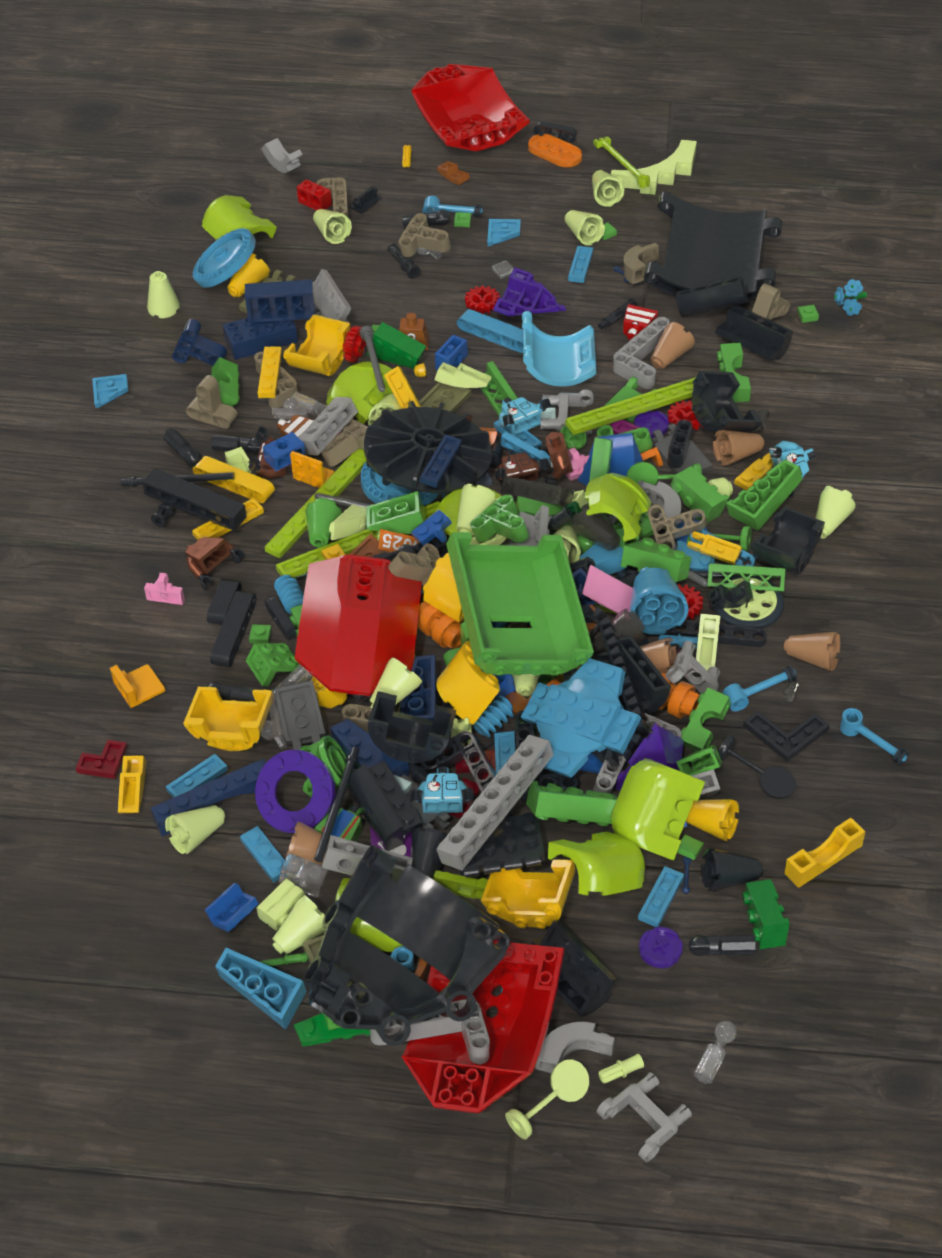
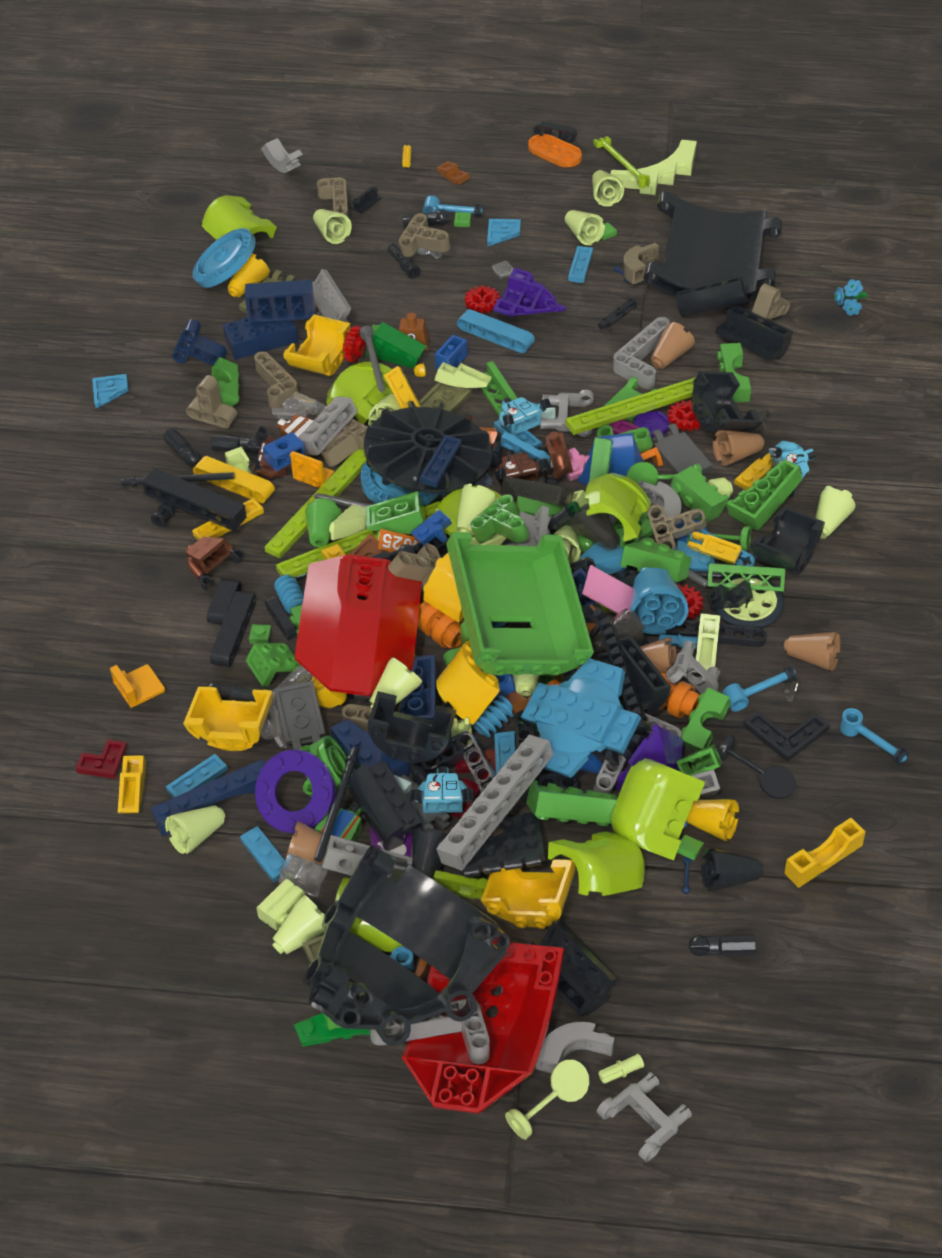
(161, 296): yellowish green cone -> none
(164, 591): bright pink hinge -> none
(230, 908): blue bracket -> none
(264, 986): dark azure wedge -> none
(269, 372): yellow plate -> none
(288, 959): bright green piece -> none
(314, 195): red brick -> none
(463, 96): red wedge -> none
(558, 358): medium azure hinge -> none
(574, 441): bright green hair -> none
(637, 319): red torso -> none
(660, 947): dark purple tile -> none
(661, 896): dark azure plate -> none
(679, 443): black beam -> none
(714, 1053): clear piece -> none
(765, 914): green wedge -> none
(808, 313): bright green plate -> none

